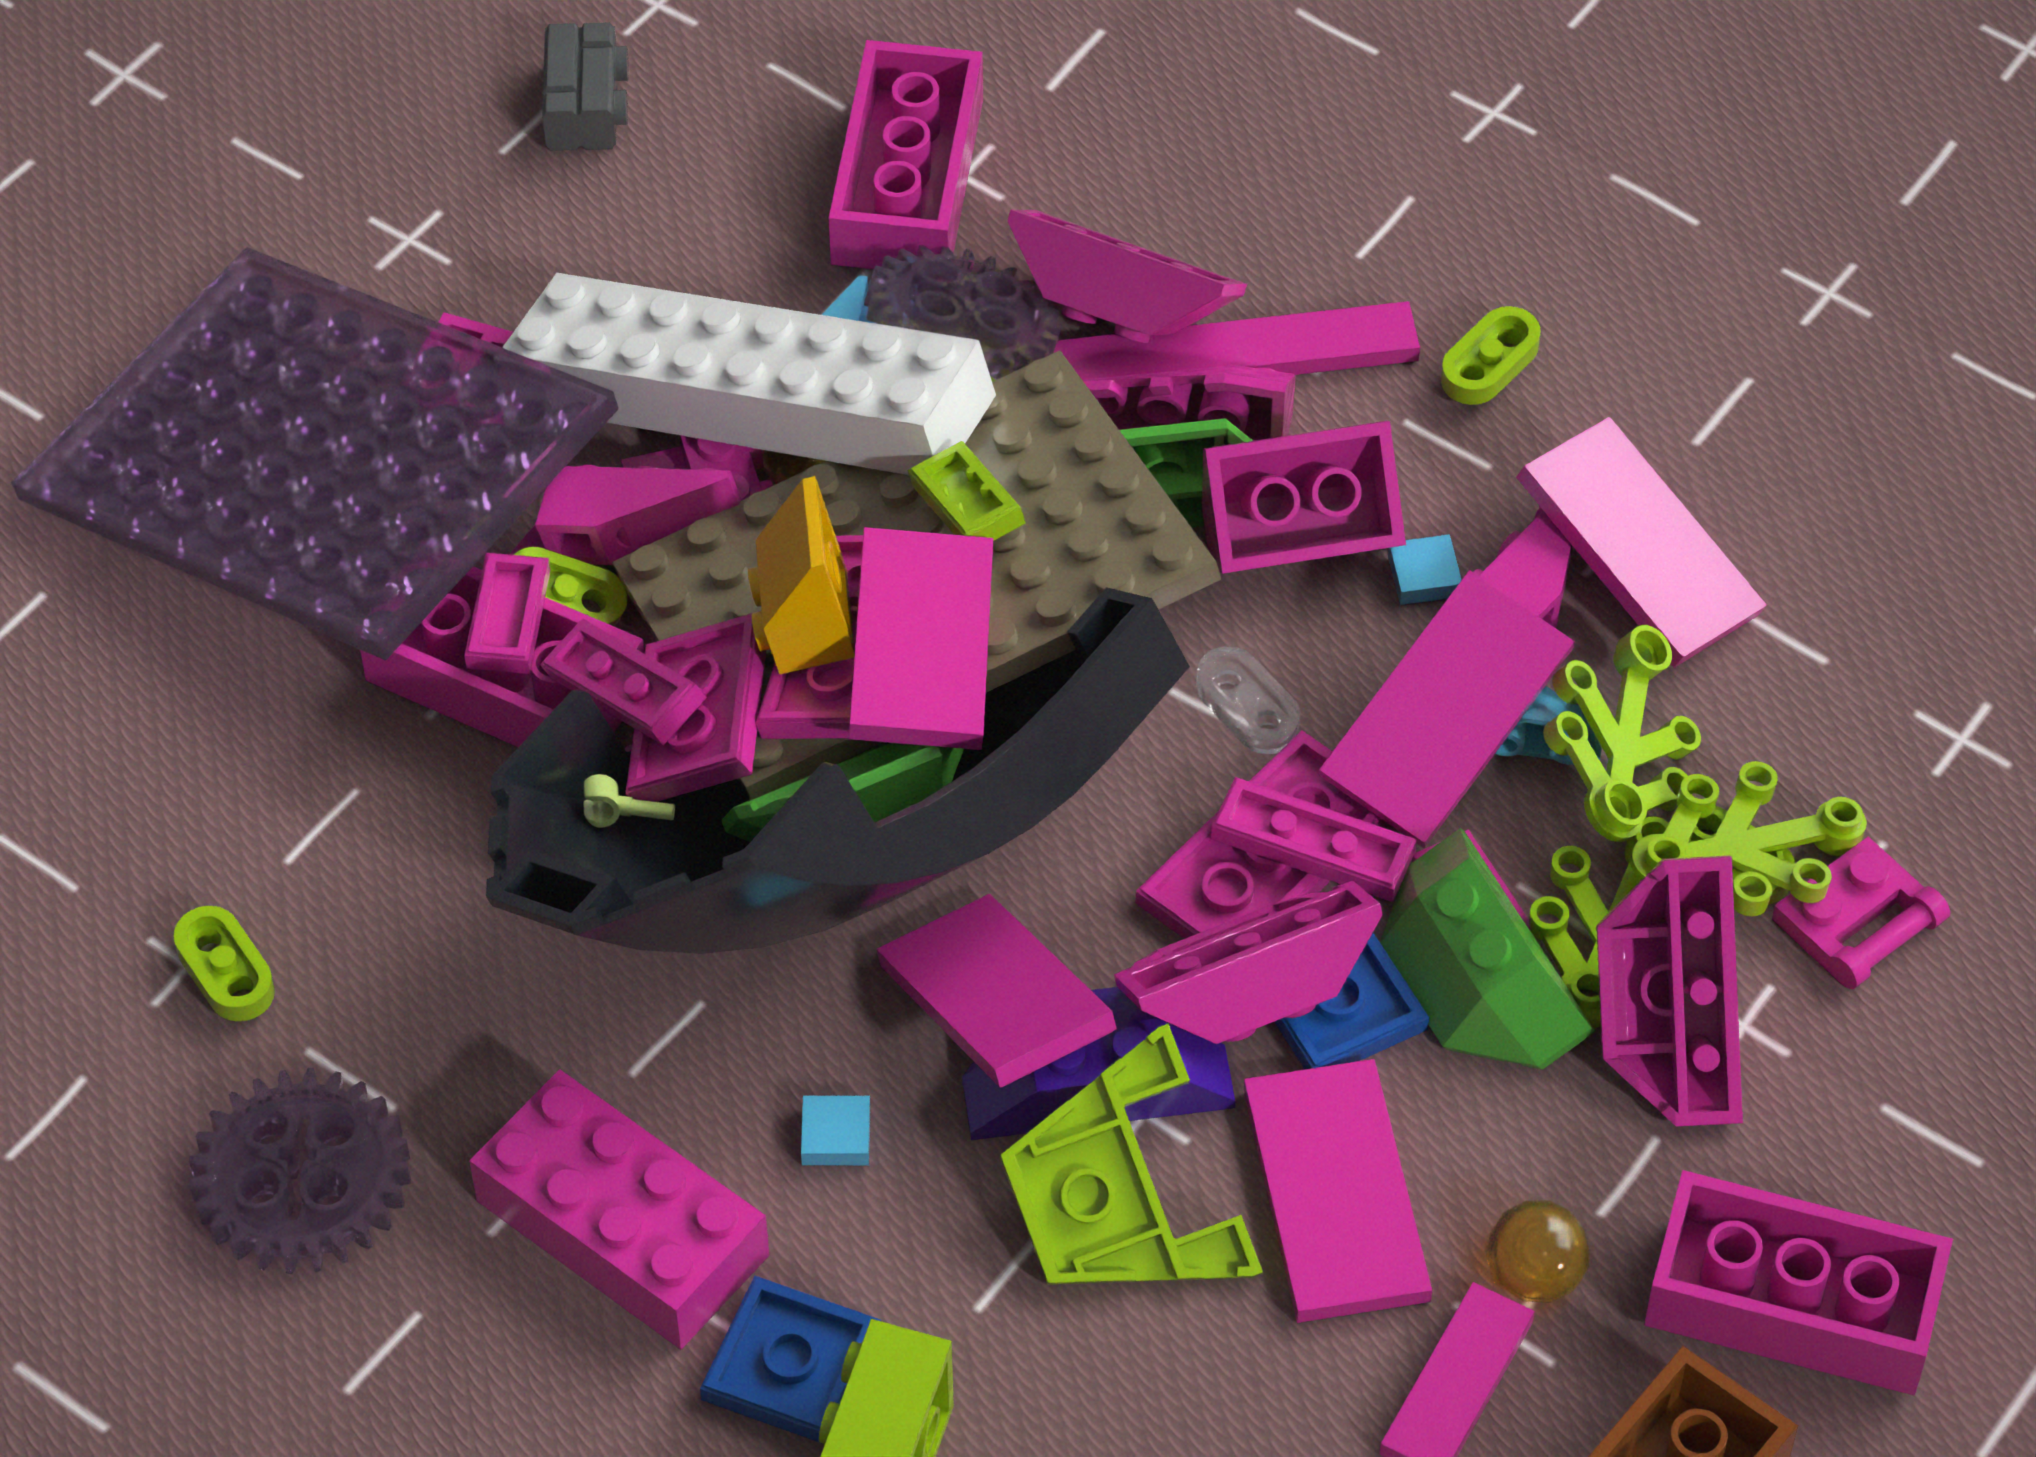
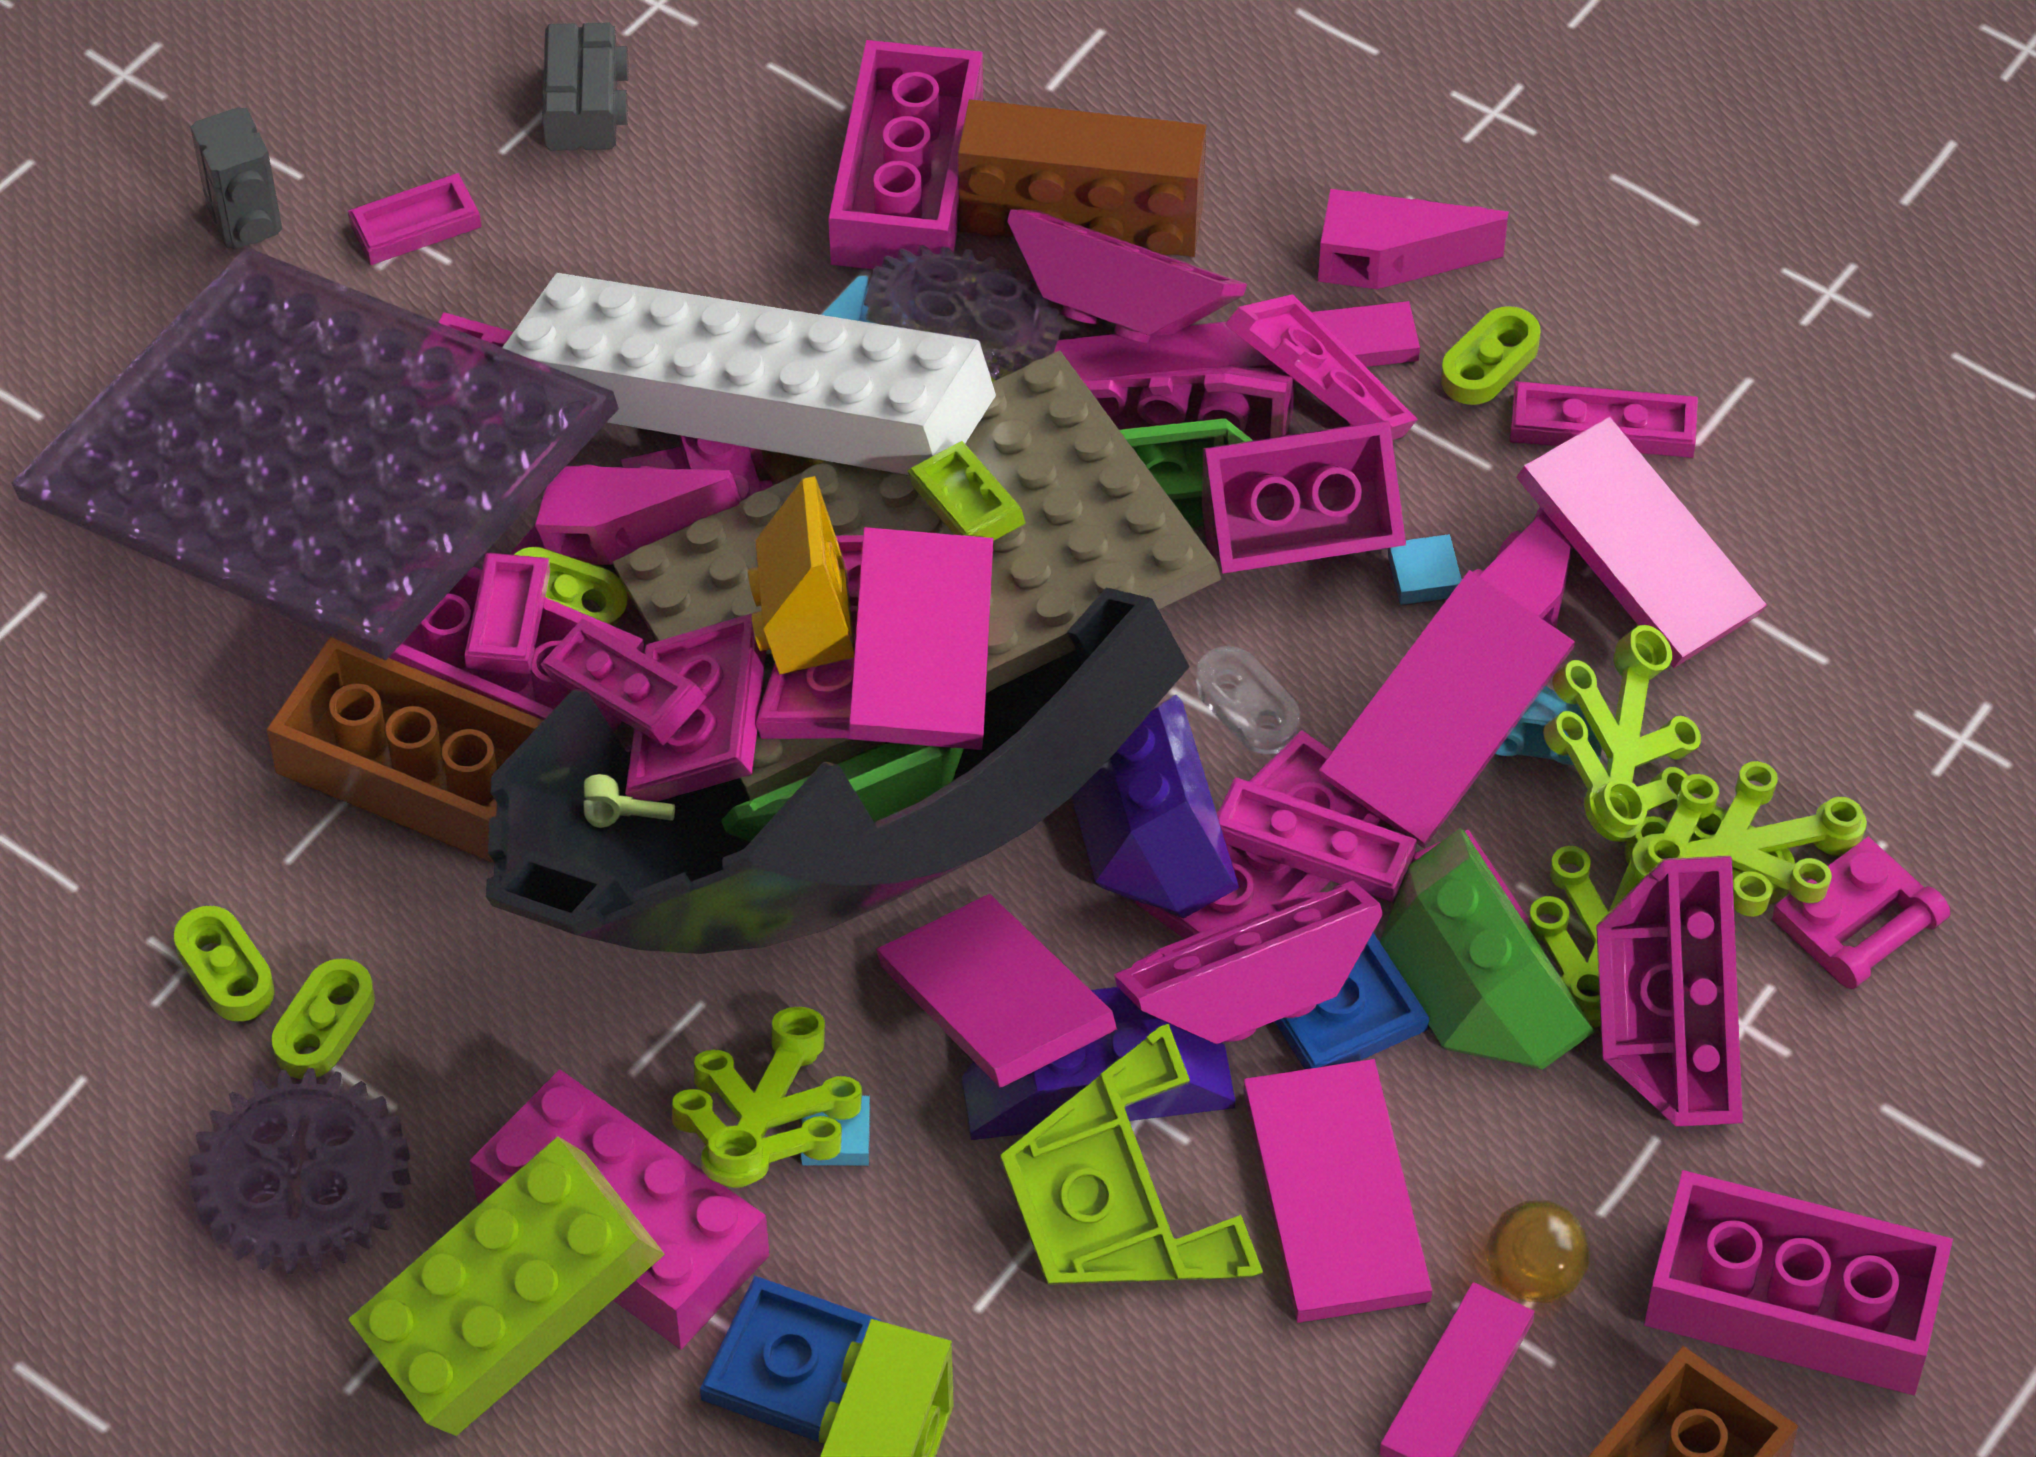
(236, 177): none -> dark grey brick
(318, 1022): none -> lime plate
(397, 743): none -> dark orange brick
(414, 218): none -> dark pink tile
(506, 1287): none -> lime brick
(740, 1152): none -> lime plant
(1087, 168): none -> dark orange brick
(1154, 819): none -> dark purple wedge
(1319, 361): none -> dark pink wing
(1396, 240): none -> dark pink slope
(1559, 412): none -> dark pink tile

